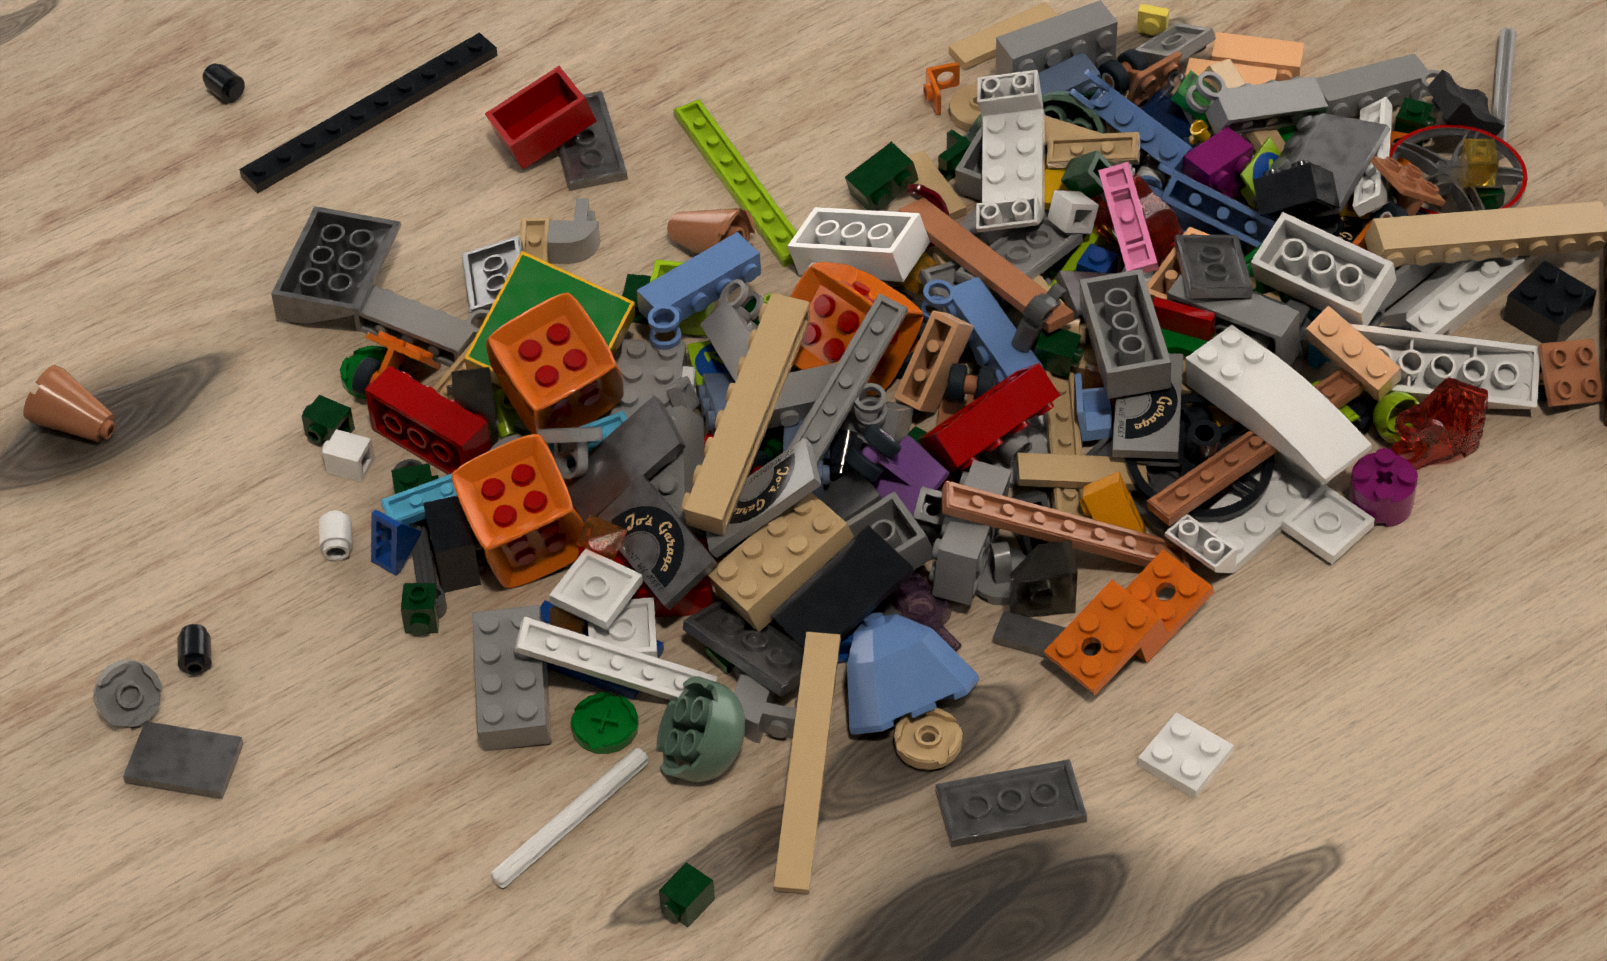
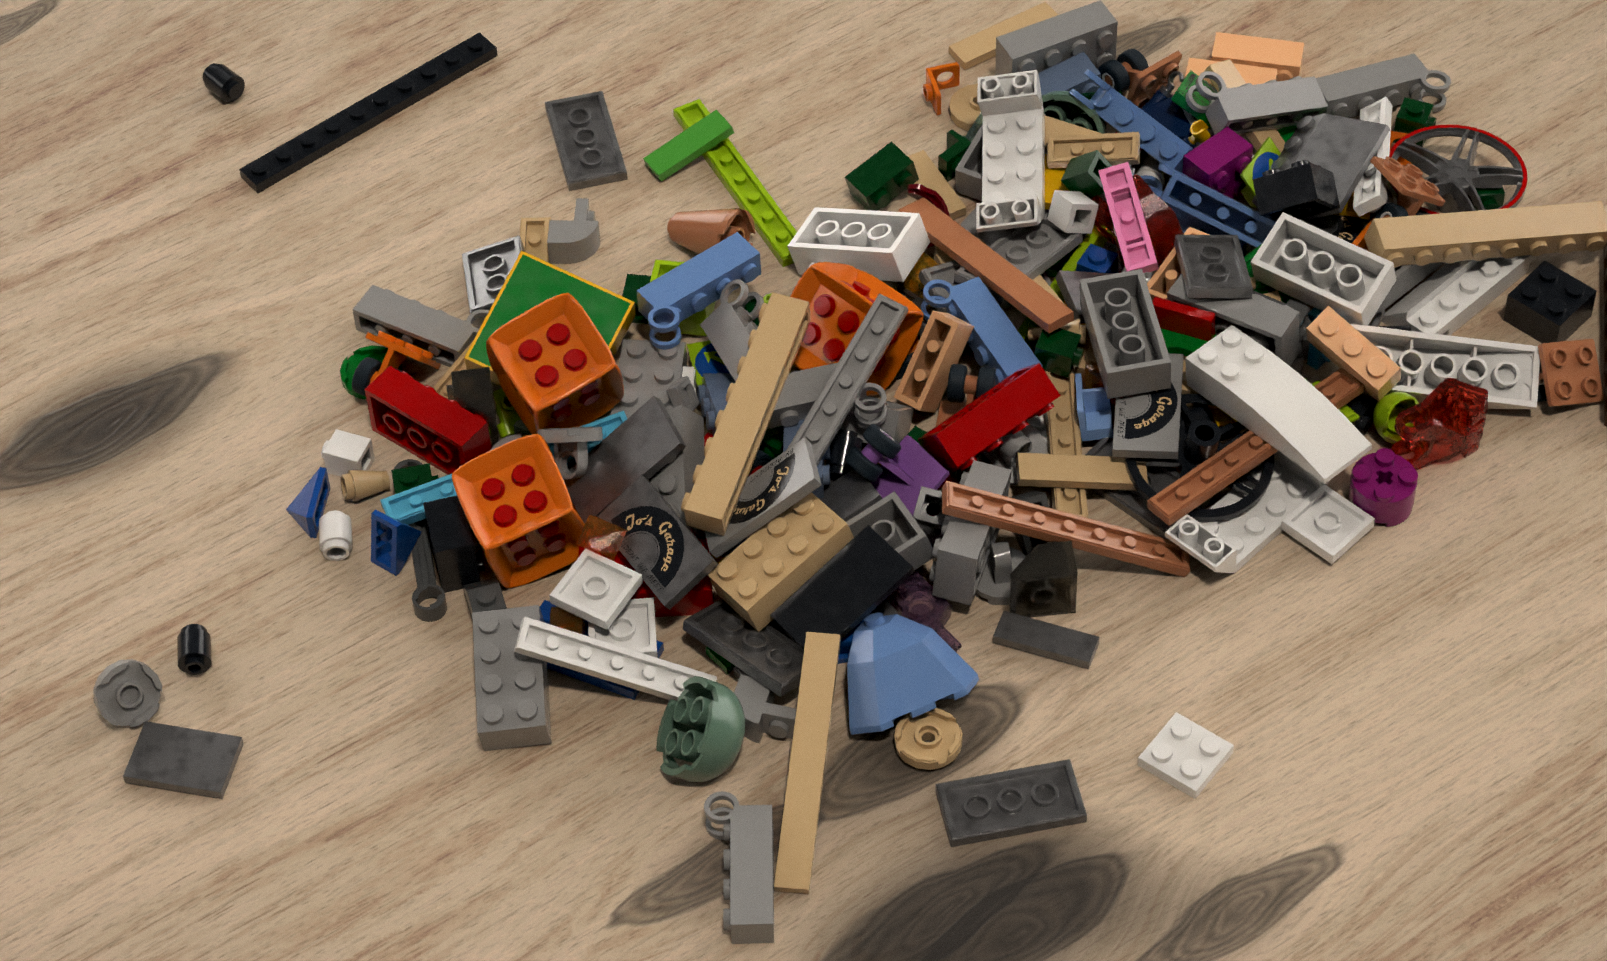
(68, 407): nougat cone -> none
(311, 503): none -> blue slope
(324, 417): dark green brick -> none
(332, 266): flat silver slope -> none
(363, 483): none -> tan cone
(419, 608): dark green bracket -> none
(484, 596): none -> dark grey slope
(541, 117): red piece -> none
(569, 818): white axle -> none
(604, 723): green tile -> none
(686, 895): dark green brick -> none
(688, 145): none -> bright green tile
(750, 867): none -> light grey hinge
(1036, 314): dark grey bar -> none
(1111, 503): light orange slope -> none
(1128, 621): orange bracket -> none
(1152, 19): light yellow plate -> none
(1179, 36): light grey plate -> none
(1462, 105): black brick -> none
(1479, 162): clear yellow brick -> none
(1503, 81): light grey axle -> none

